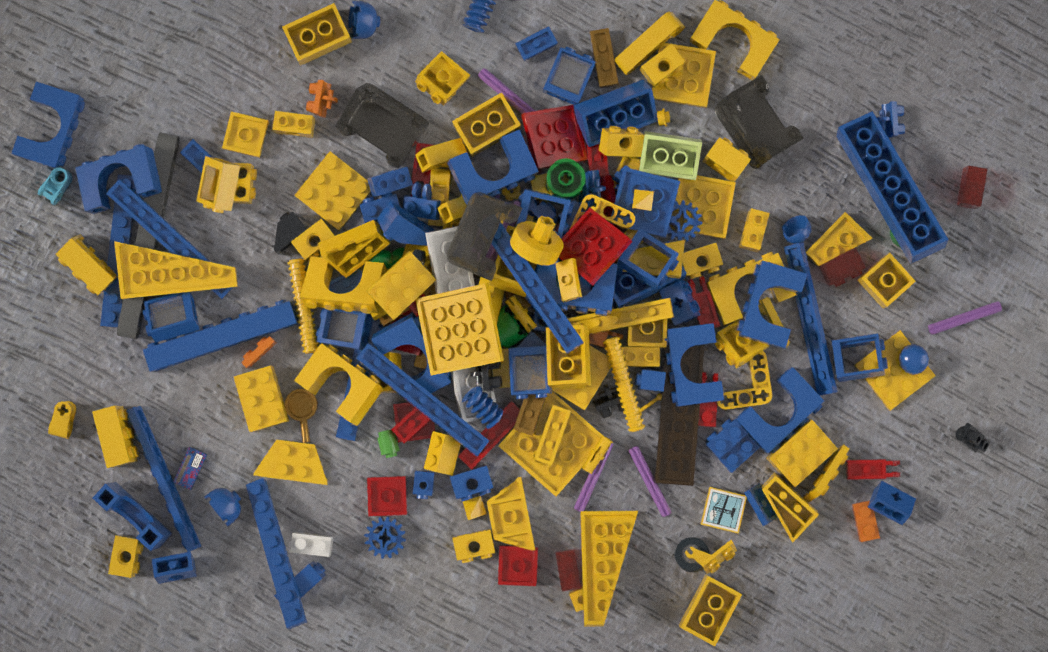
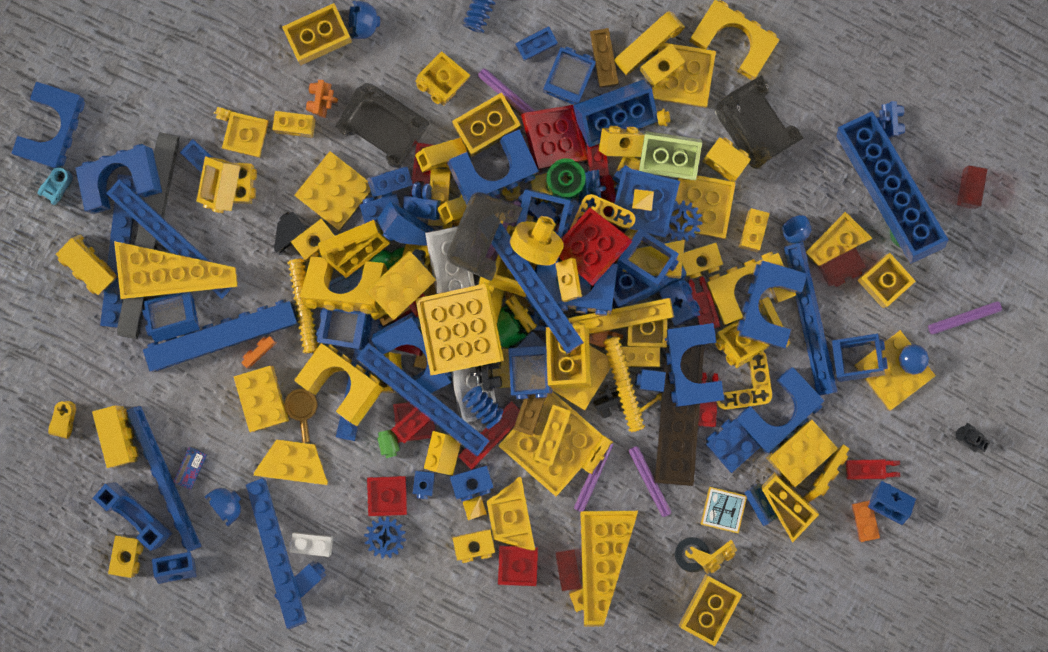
(222, 114): none -> yellow plate

